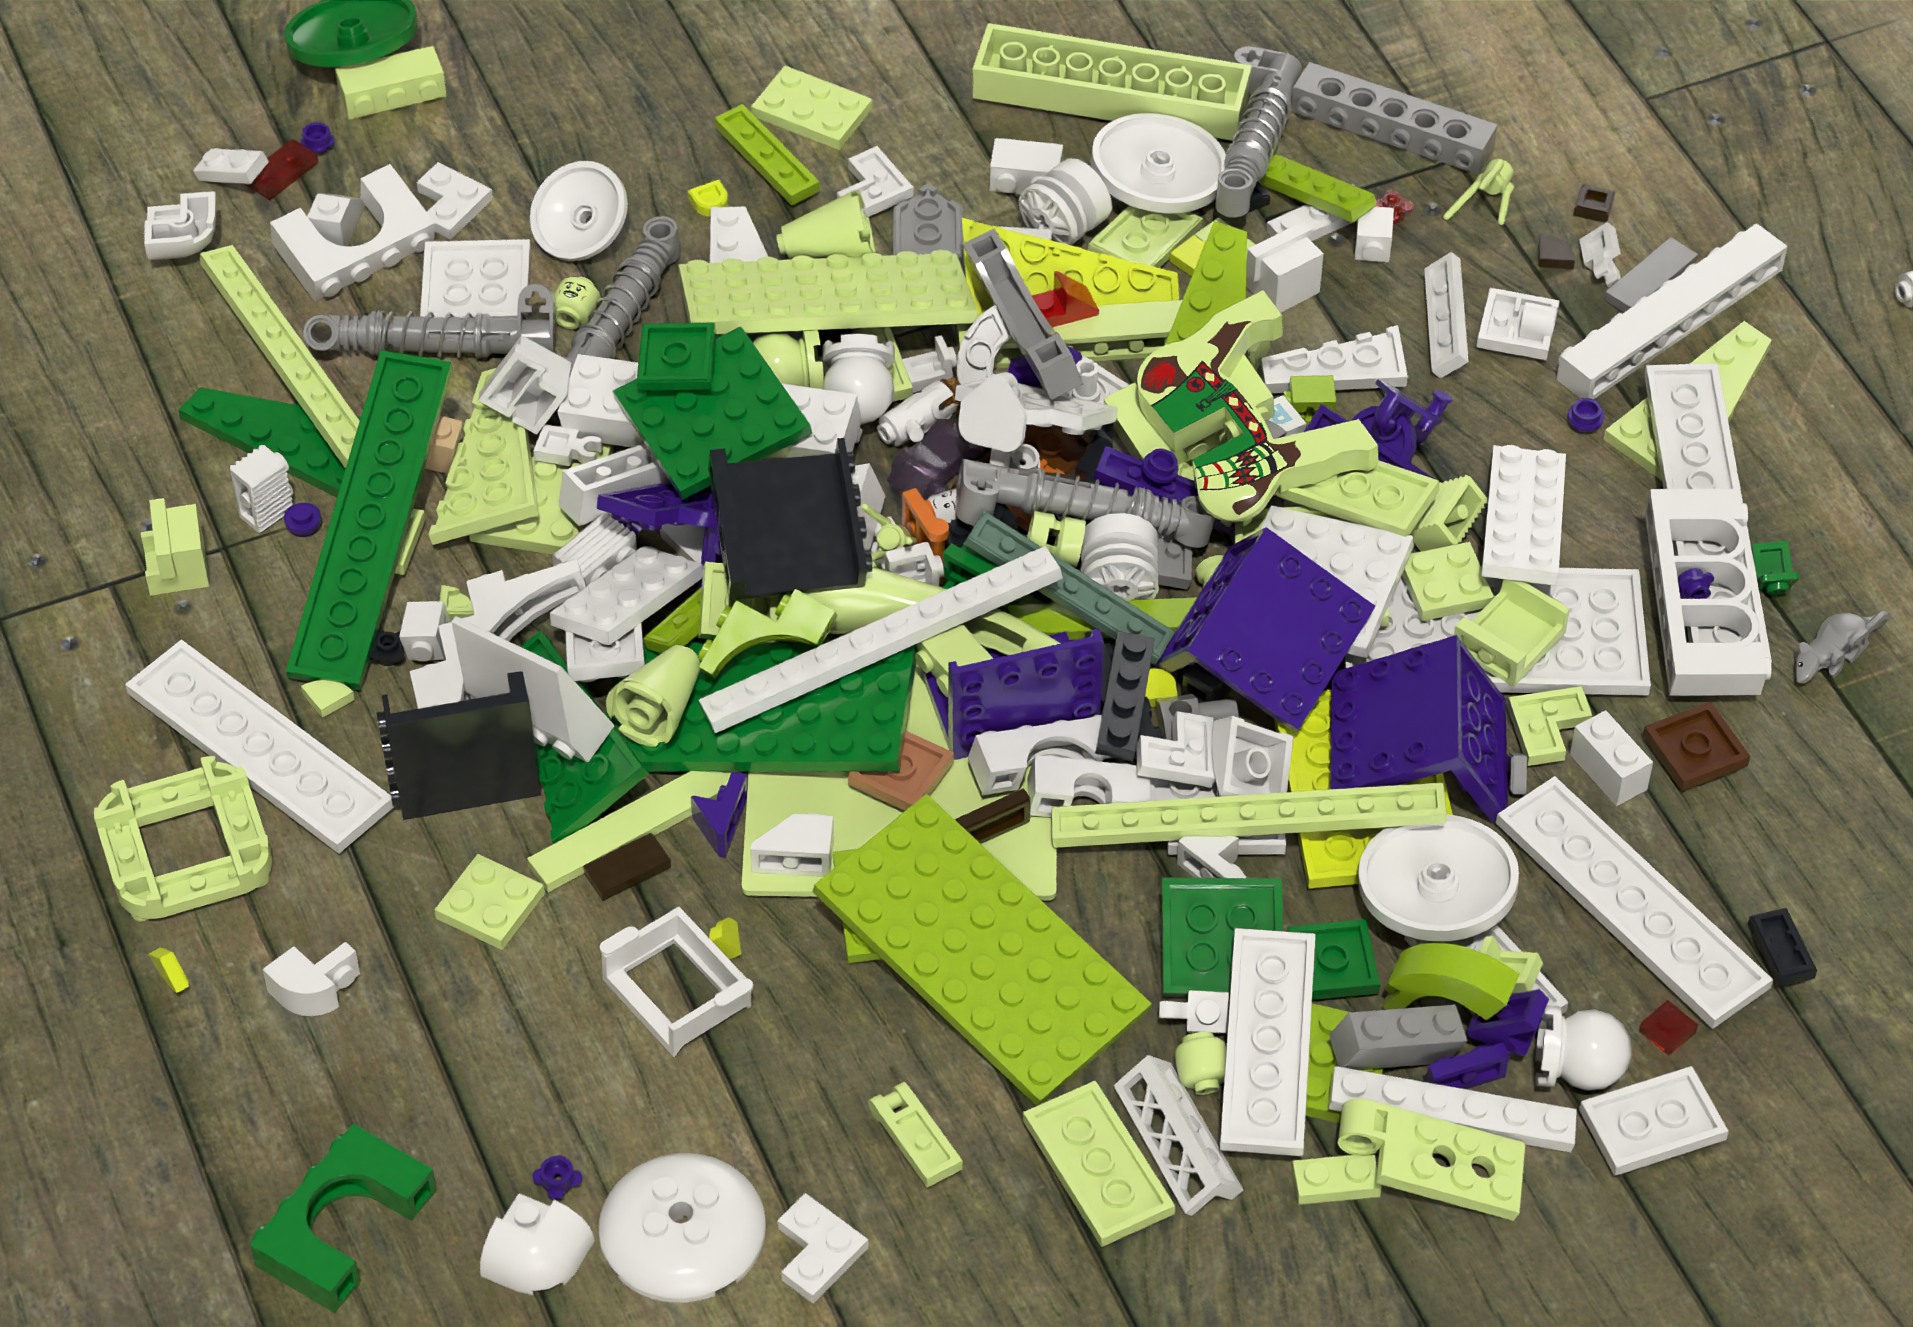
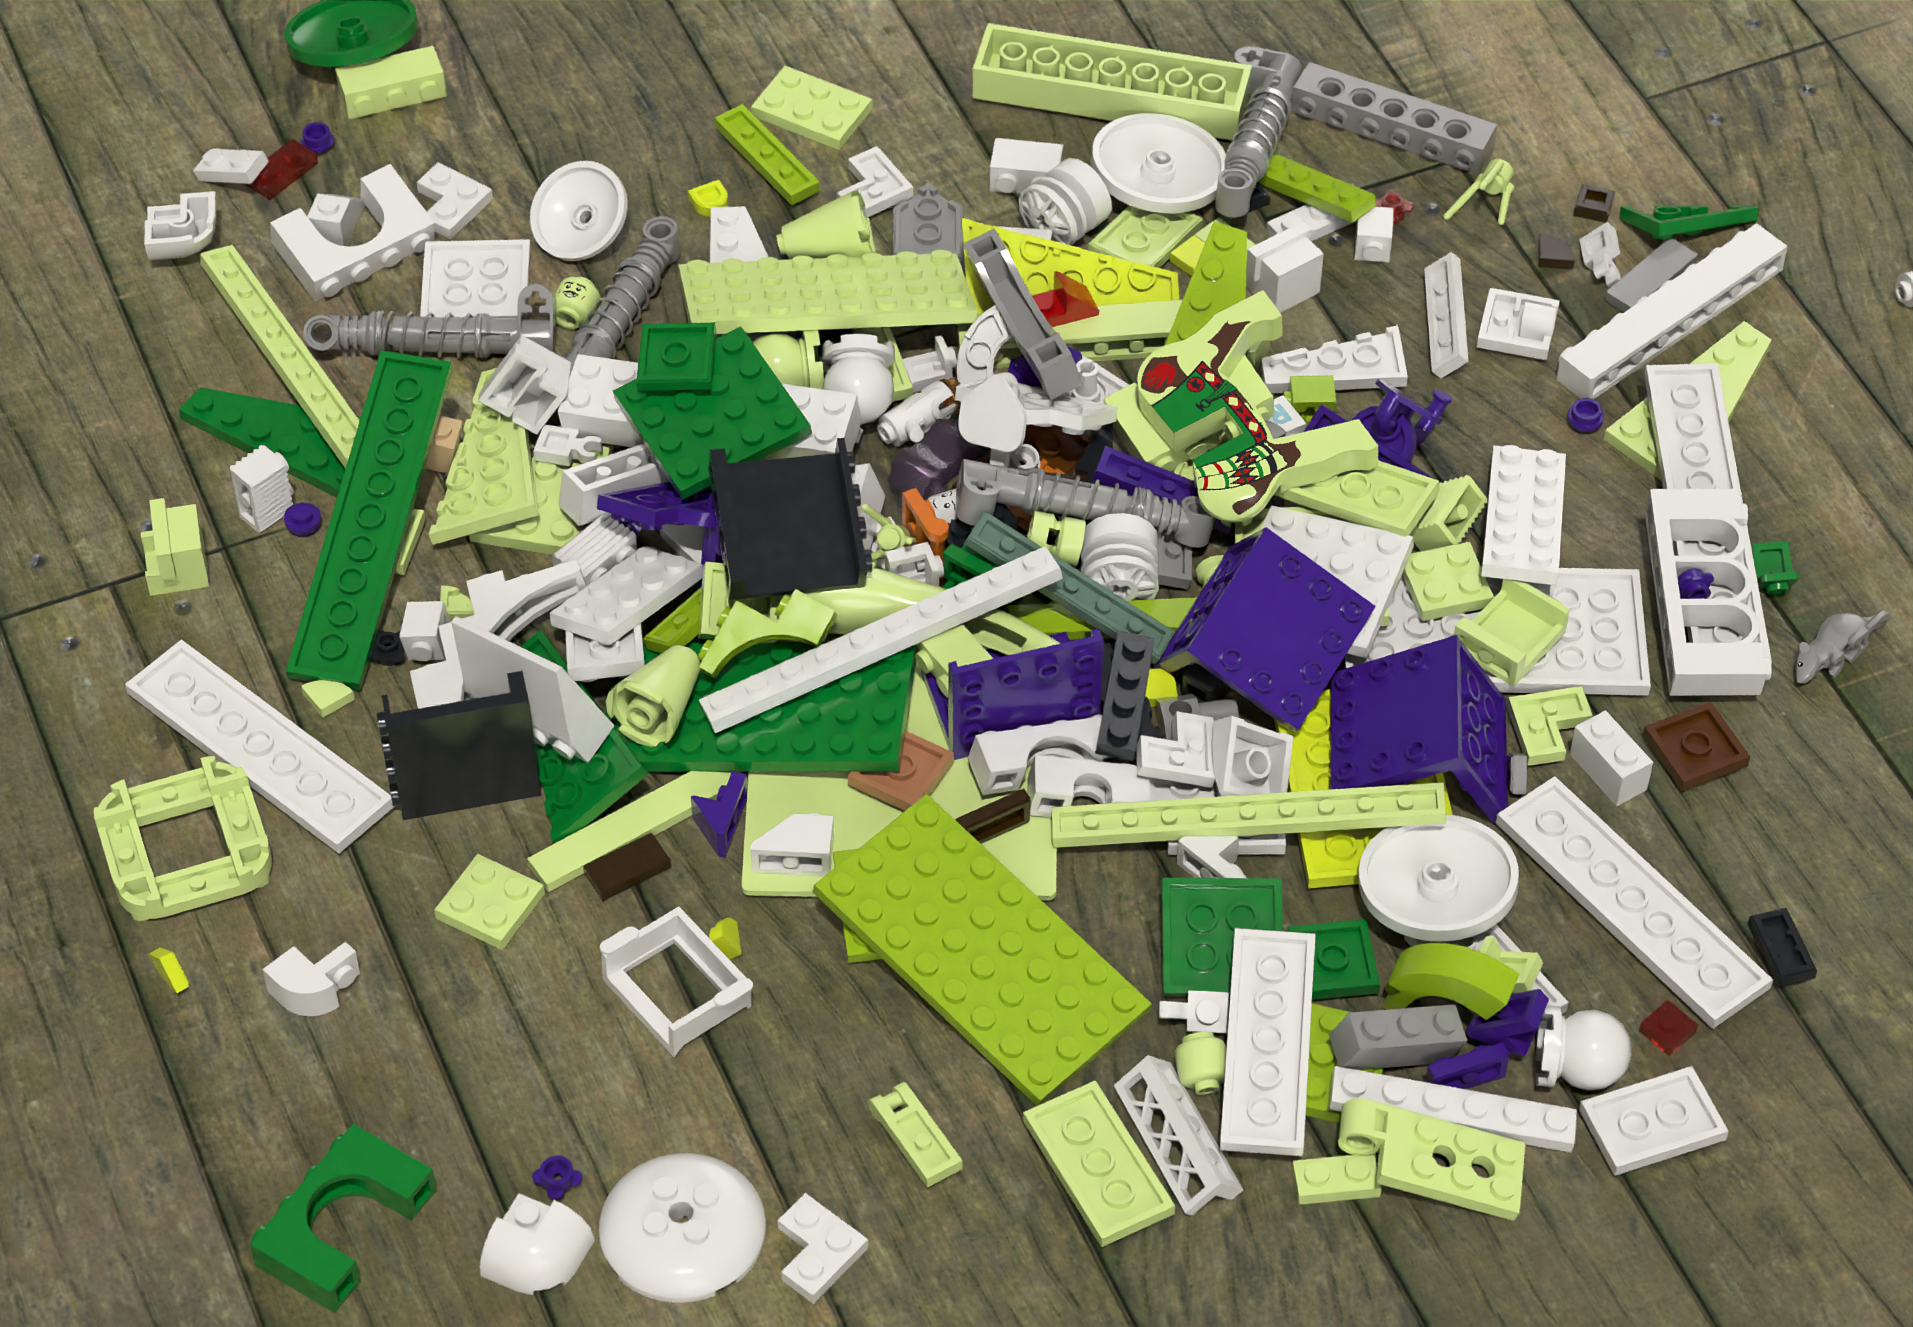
(1160, 466): dark purple plate -> none
(1686, 218): none -> green wing

